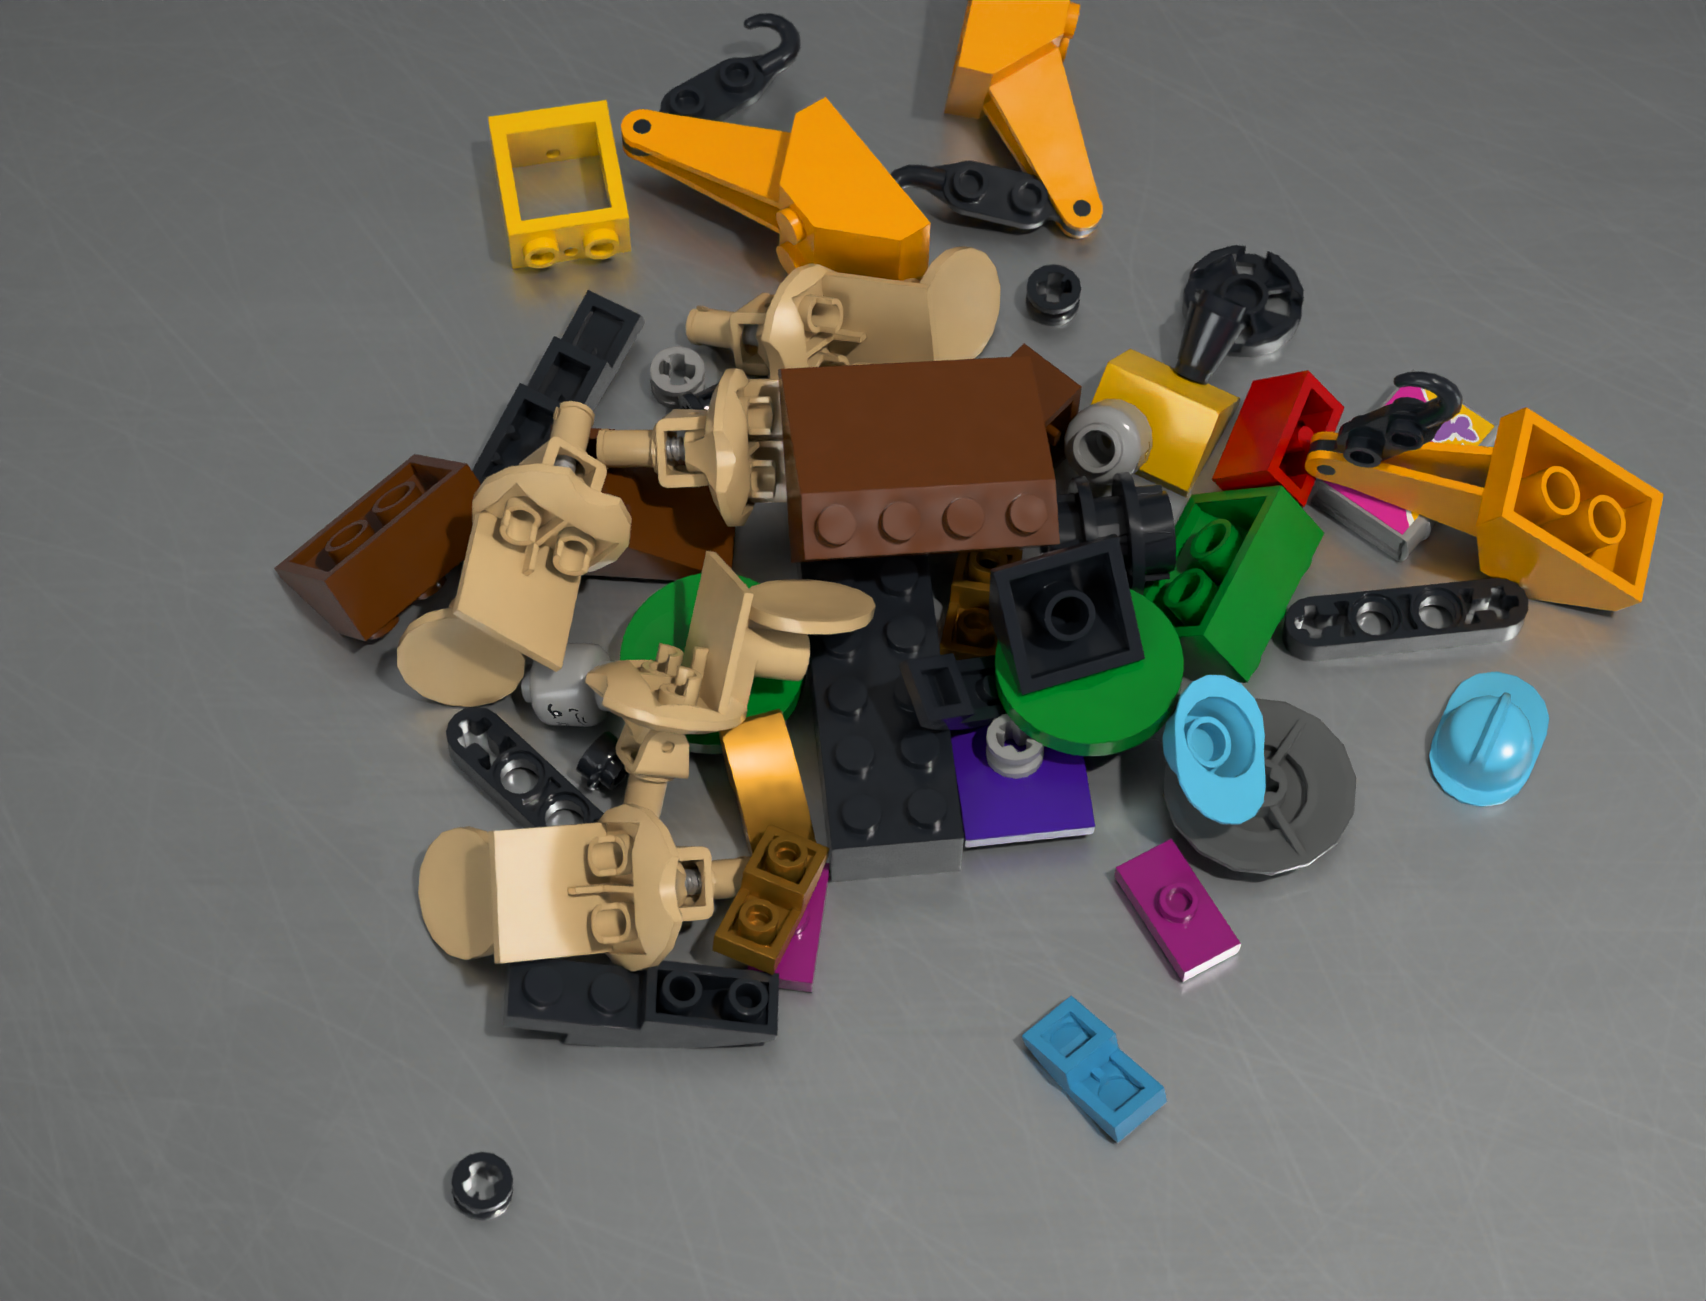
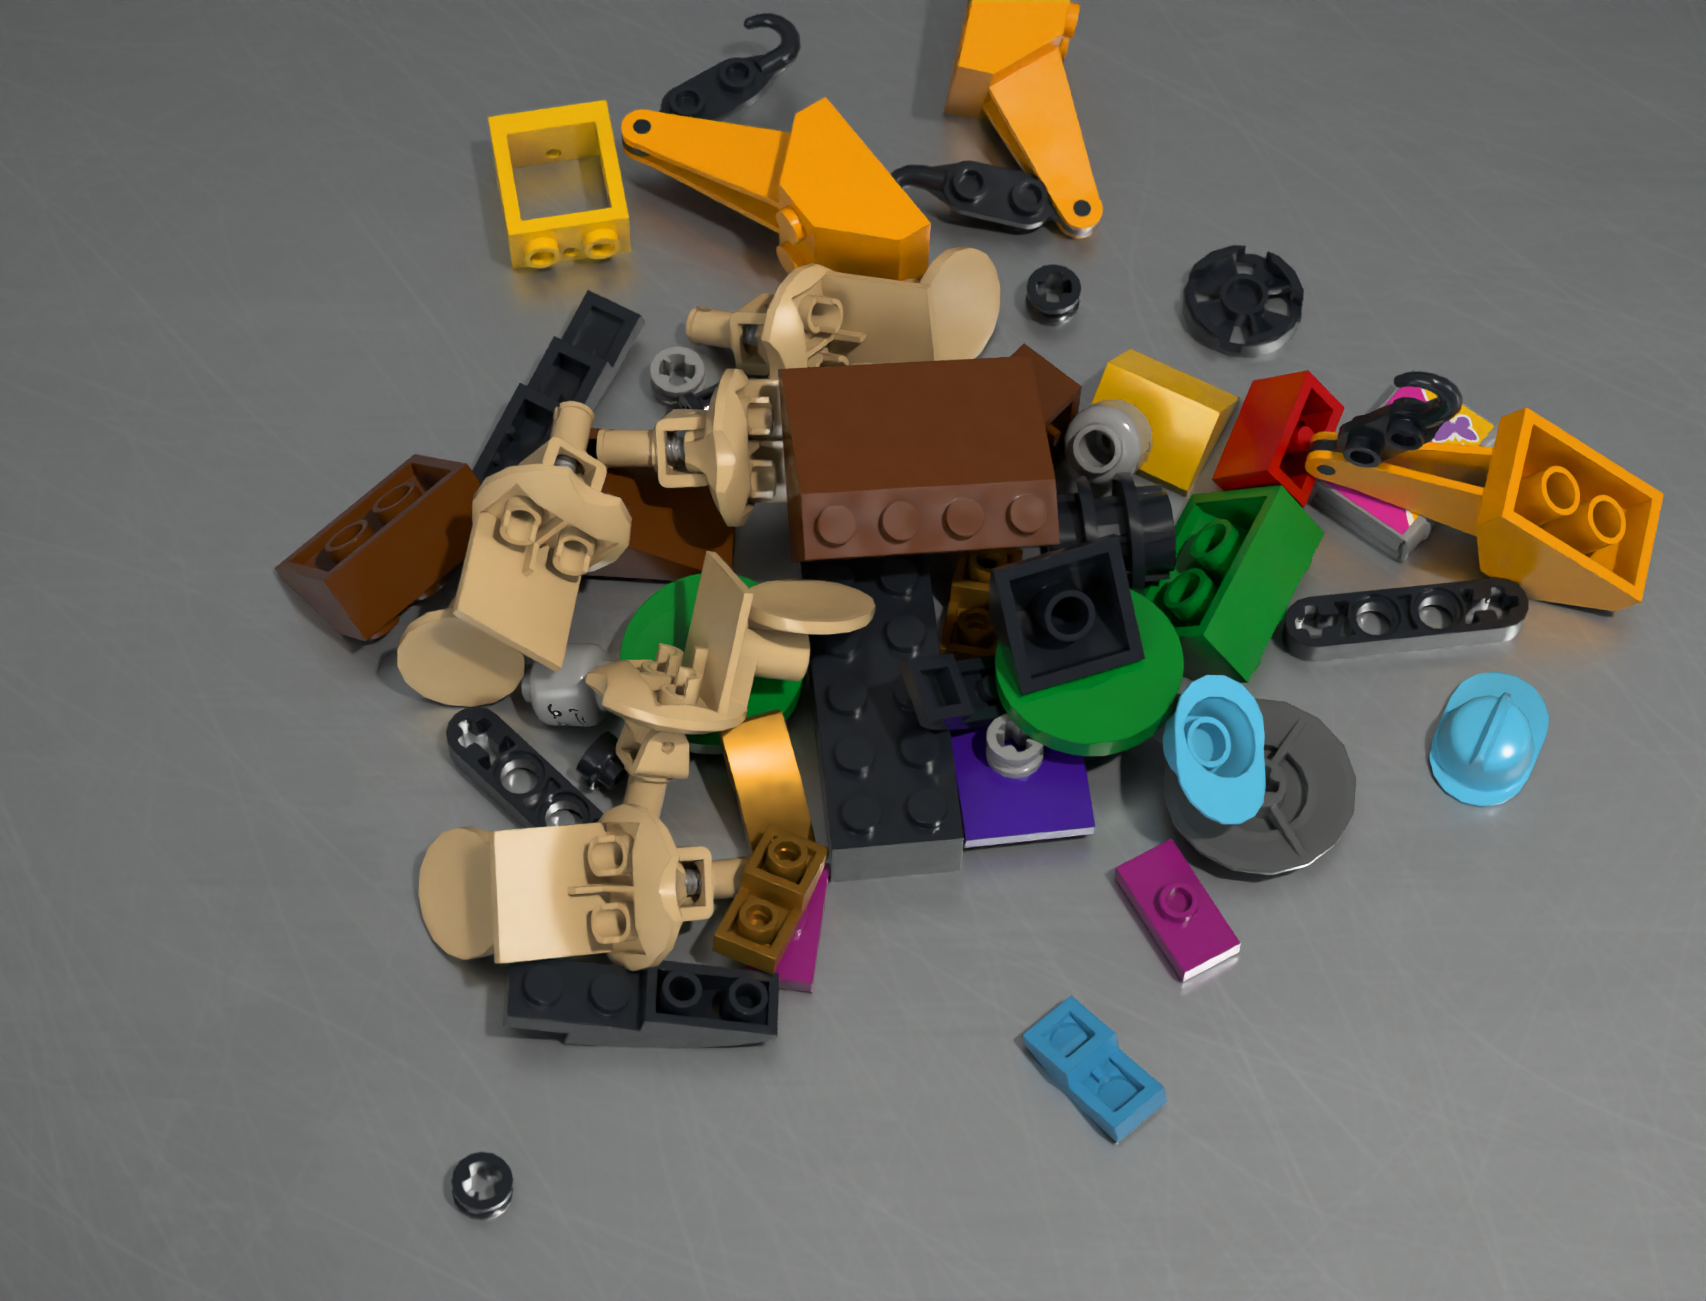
(1208, 335): black cone -> none

